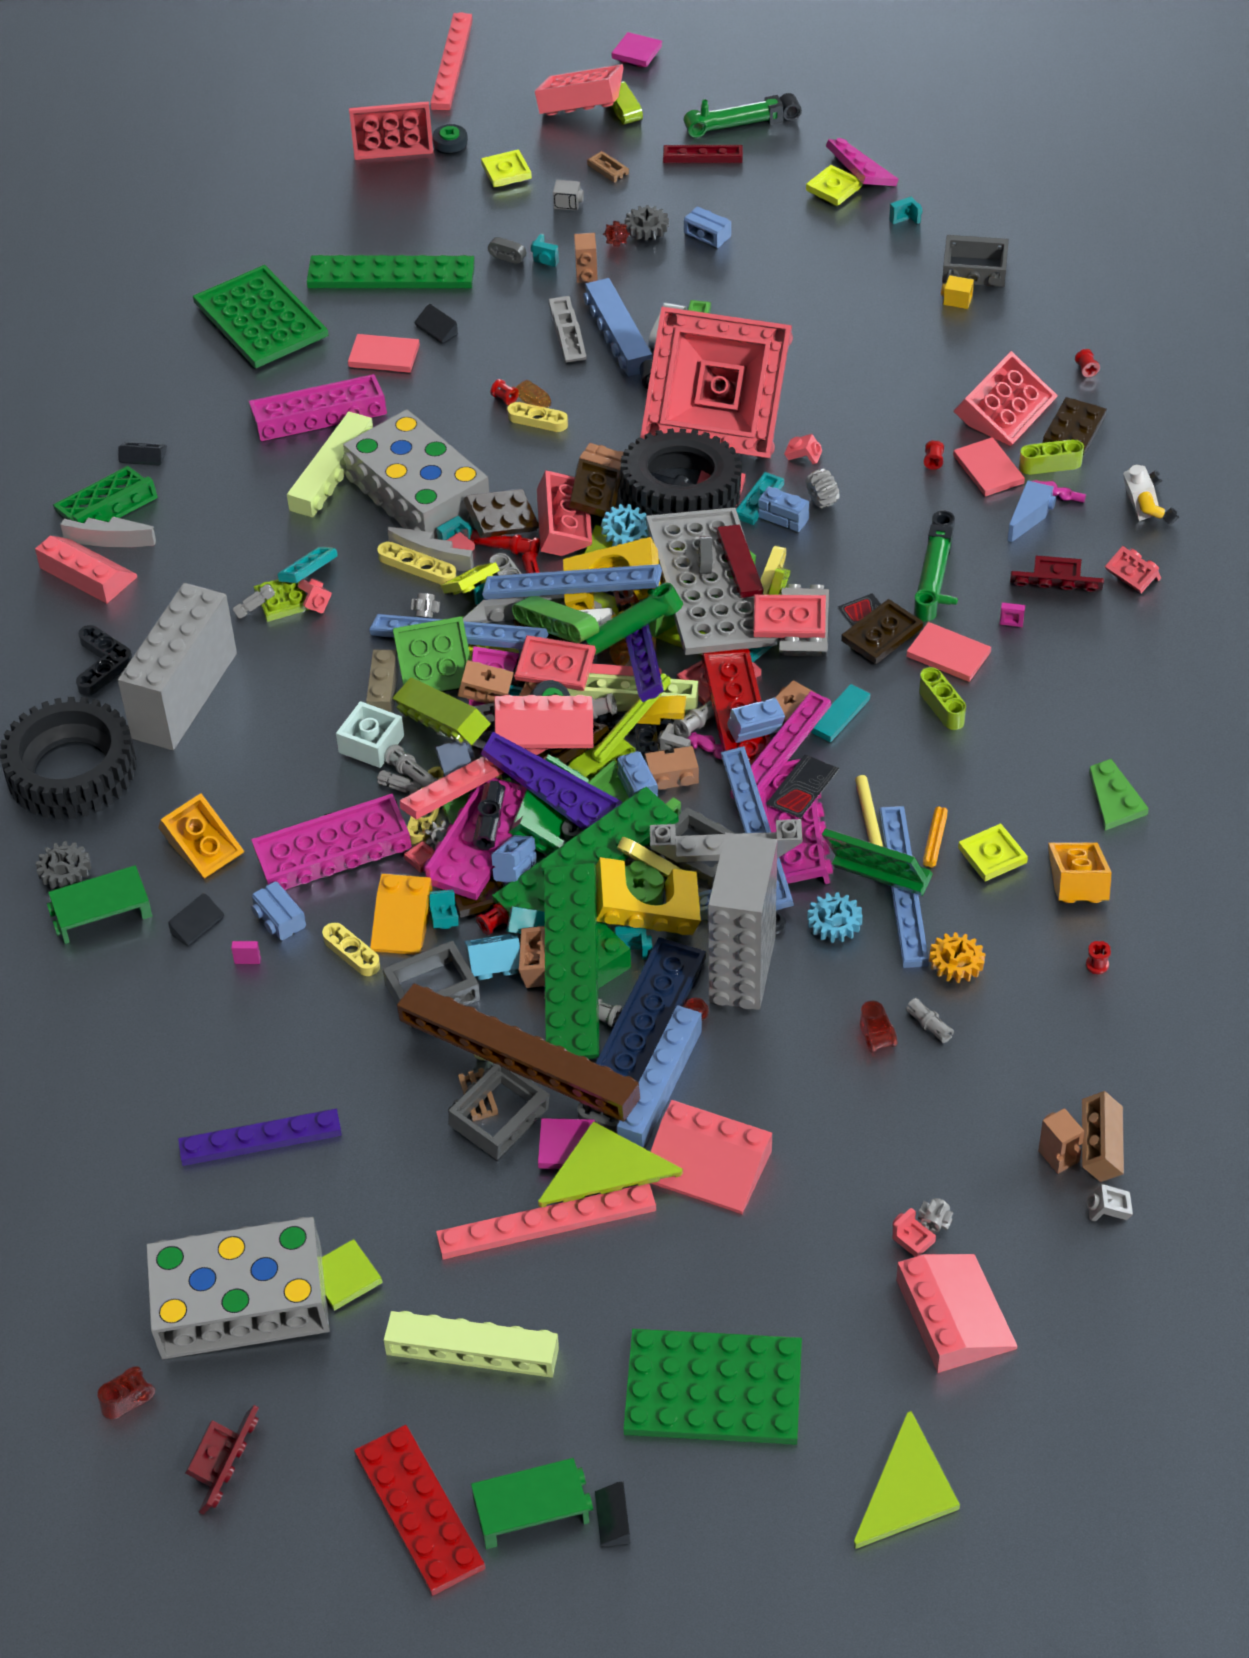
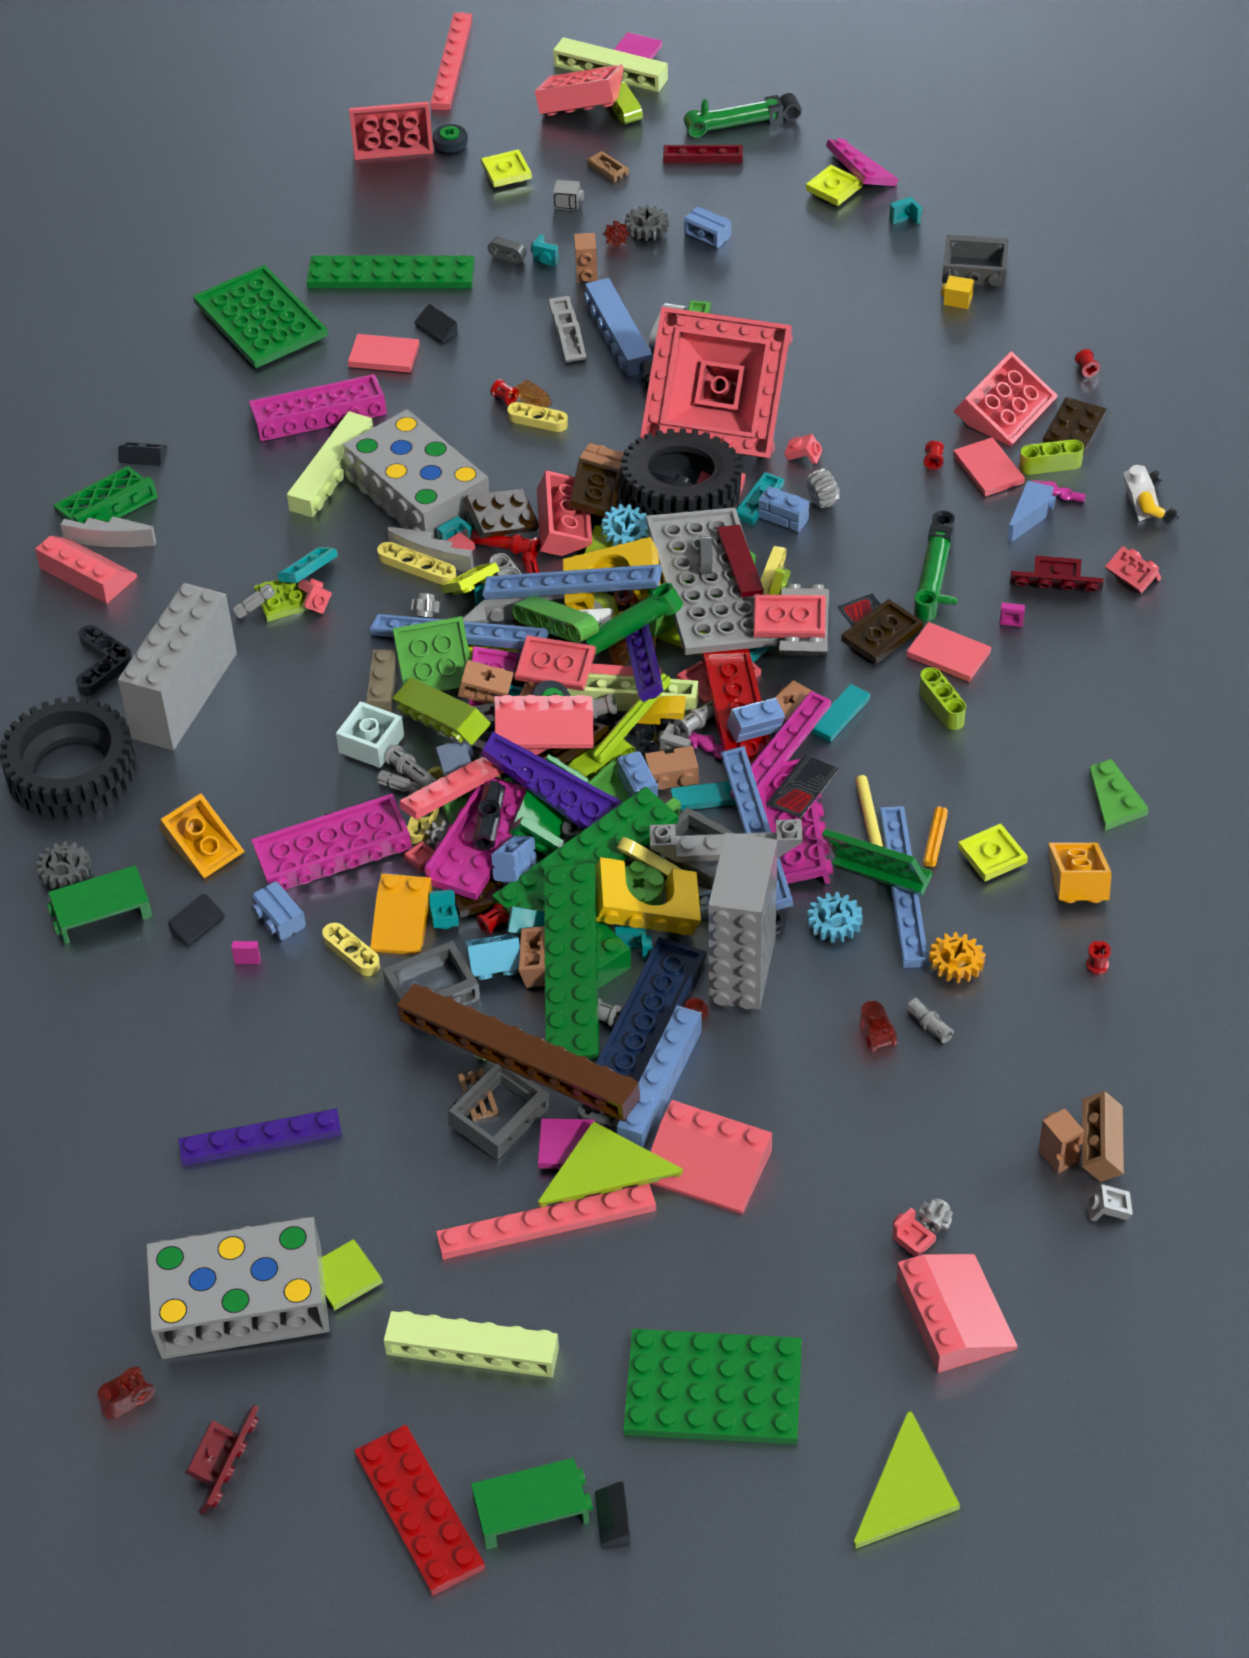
(637, 70): none -> yellowish green brick
(703, 795): none -> teal tile

